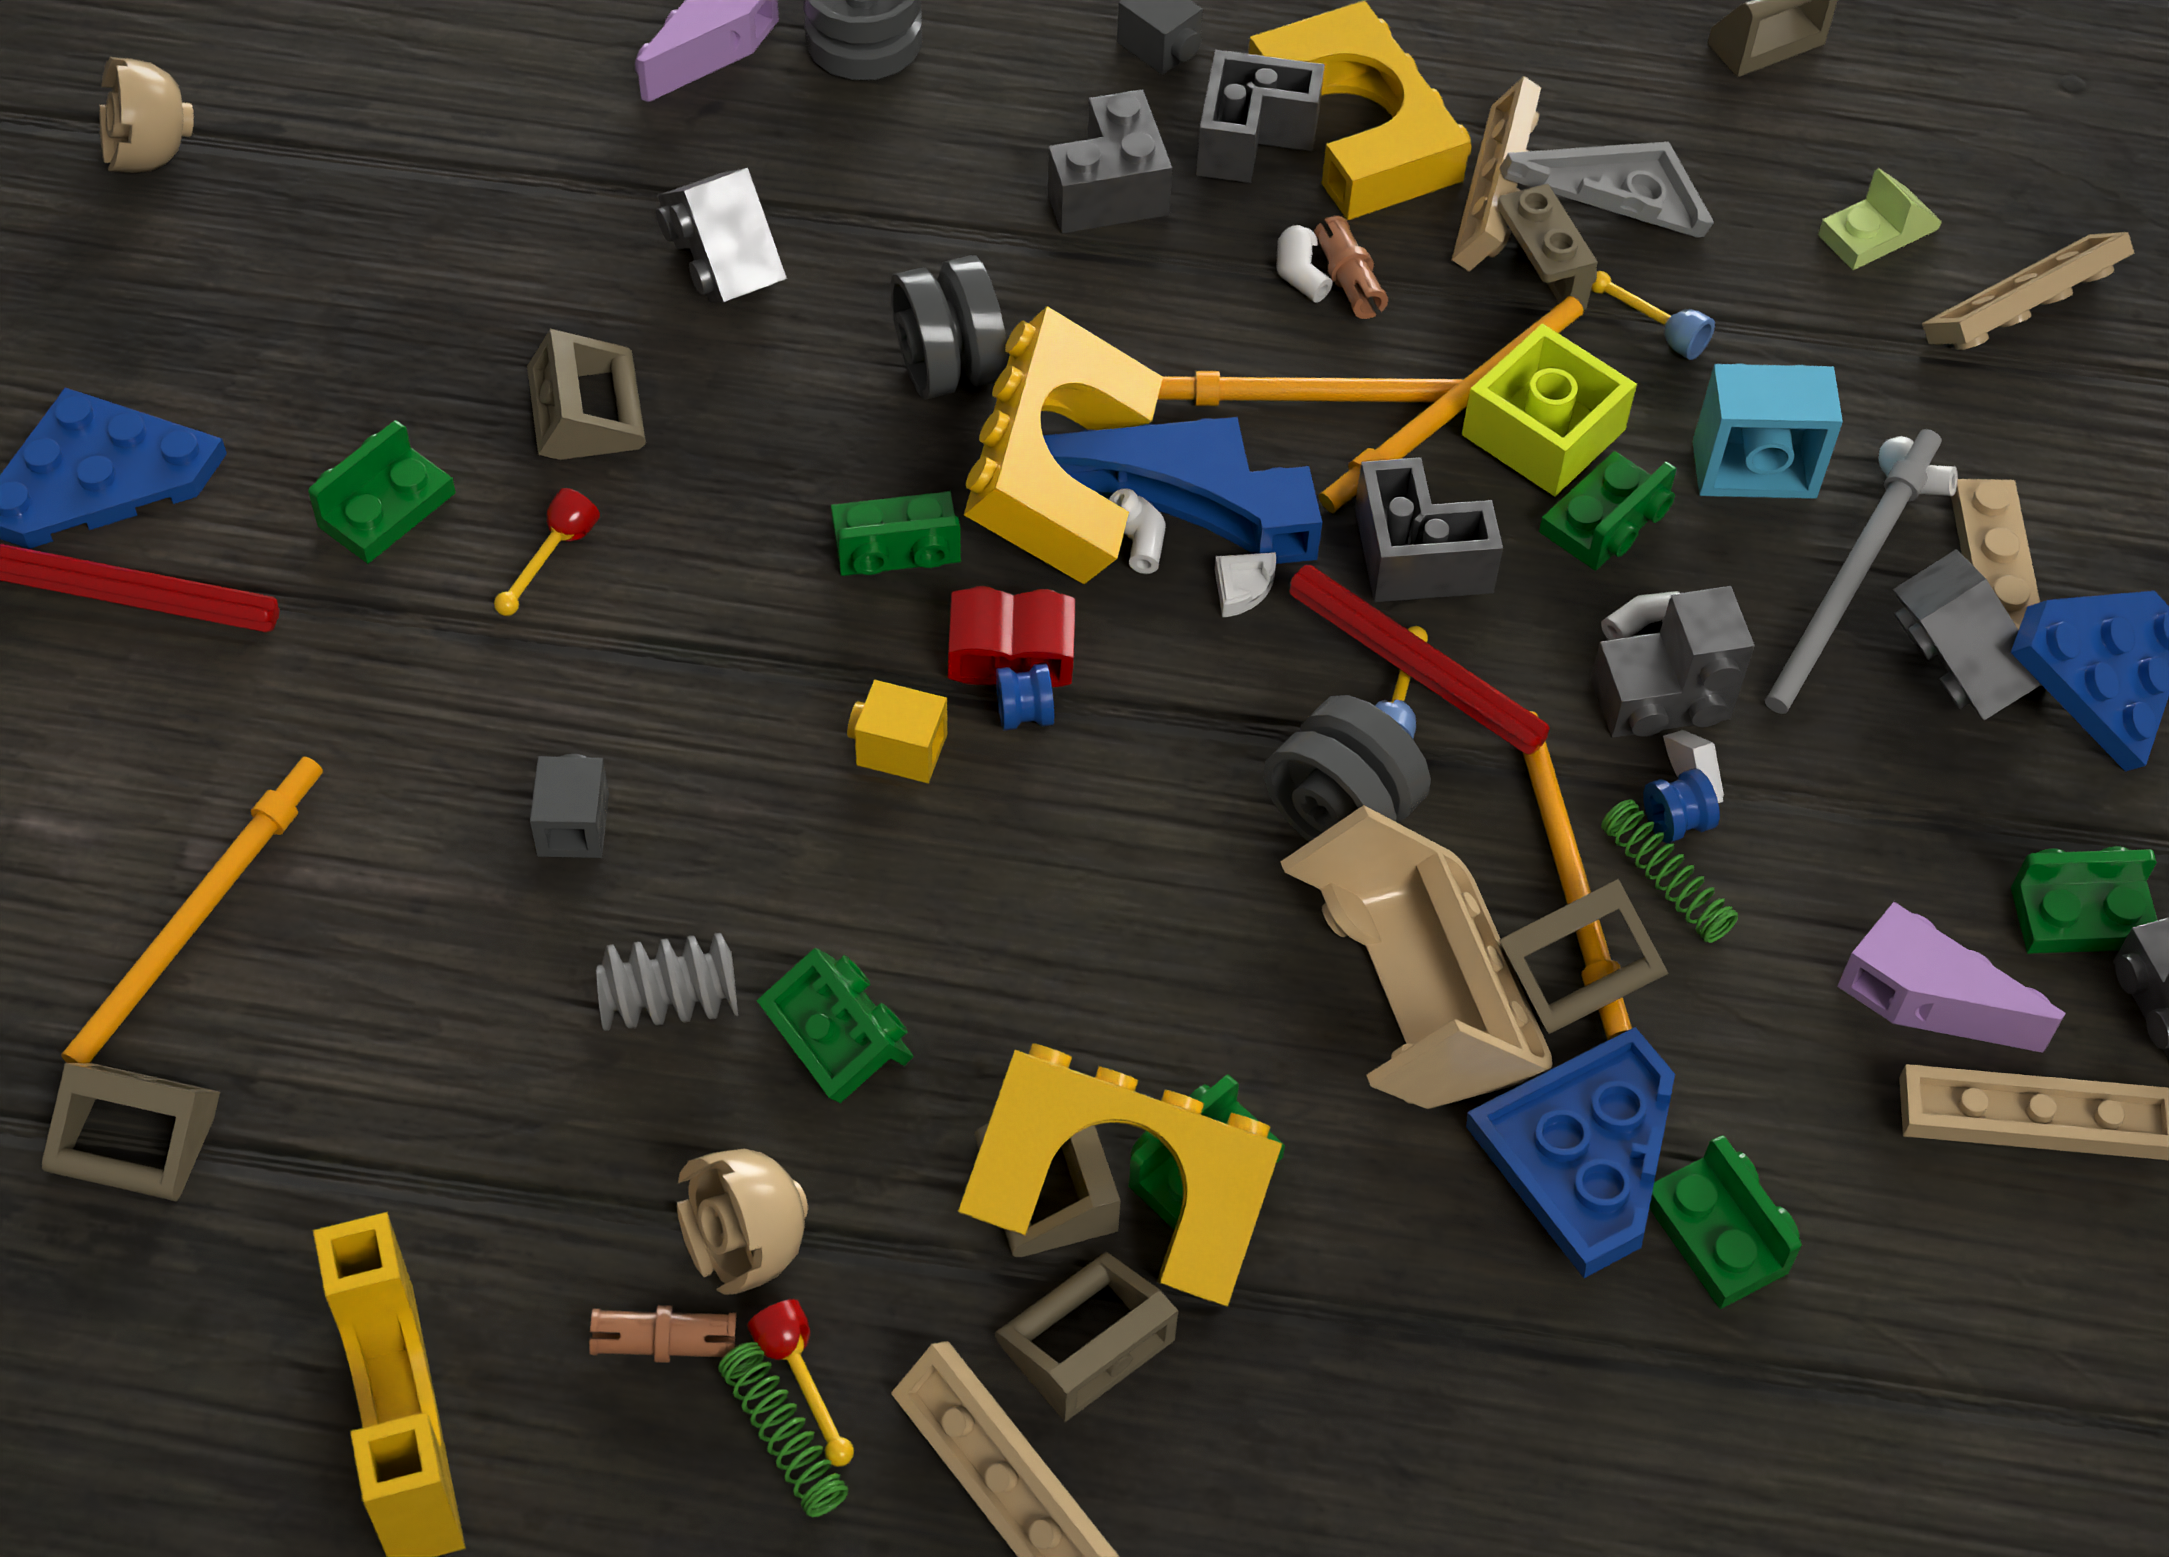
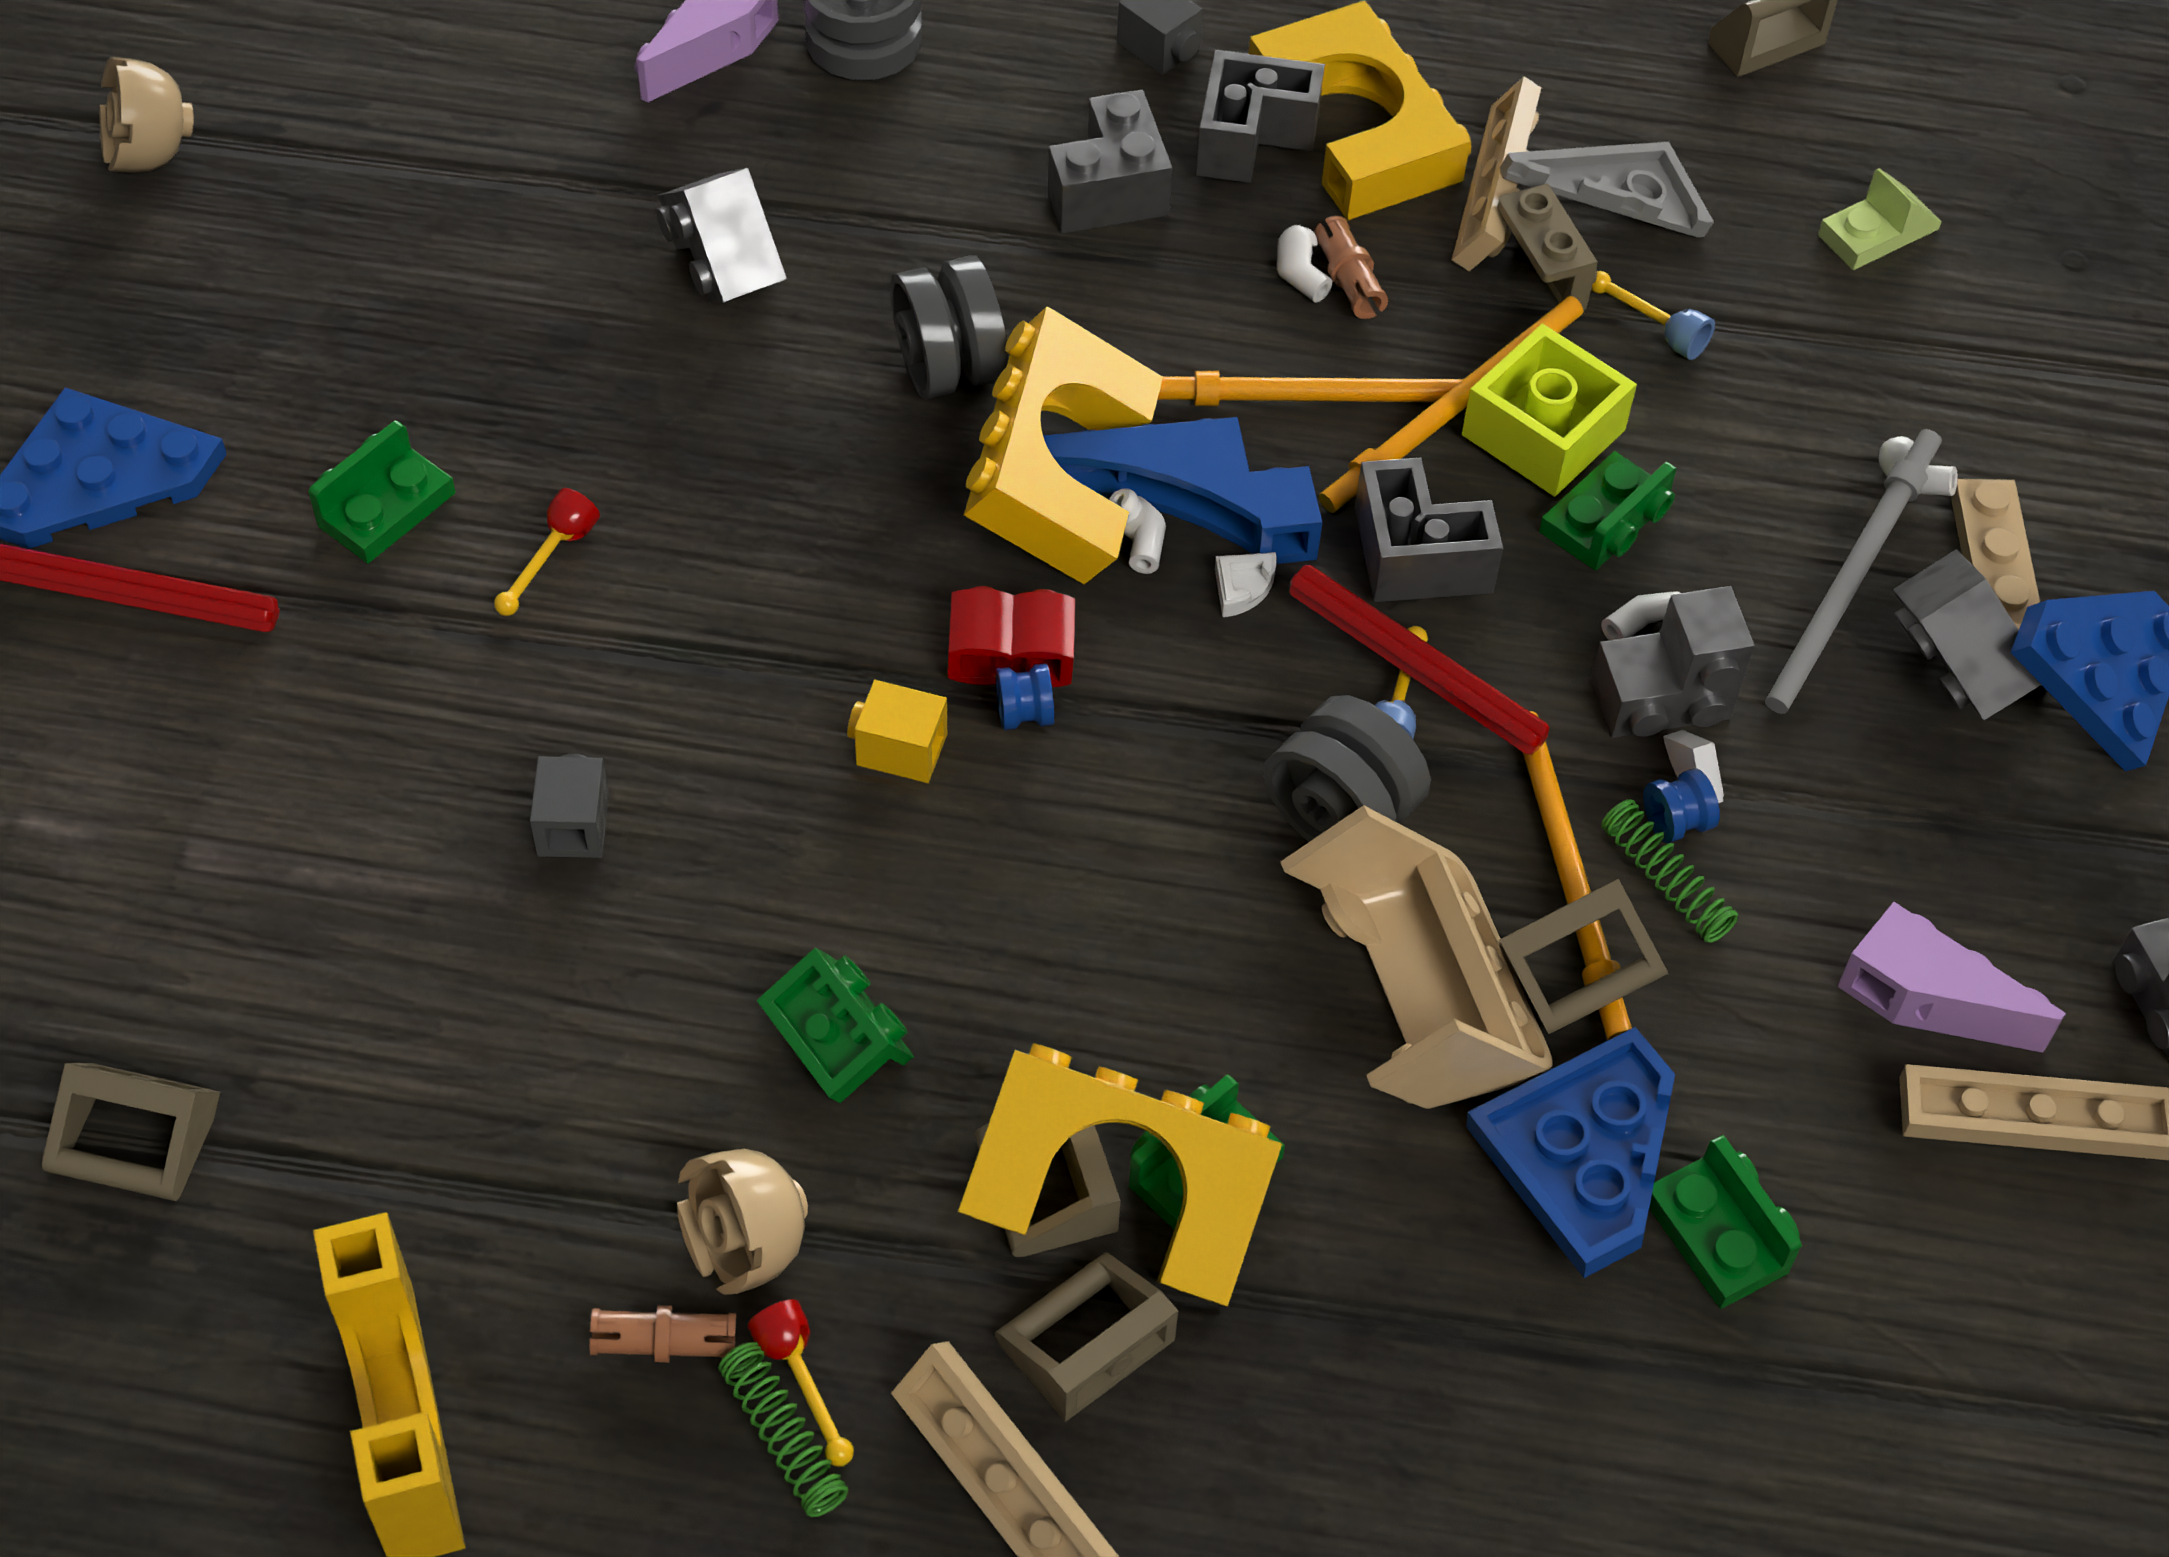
(270, 816): light orange bar -> none
(556, 397): dark tan tile -> none
(666, 982): light grey piece -> none
(896, 533): green bracket -> none
(1766, 430): medium azure brick -> none
(2040, 283): tan plate -> none
(2083, 898): green bracket -> none

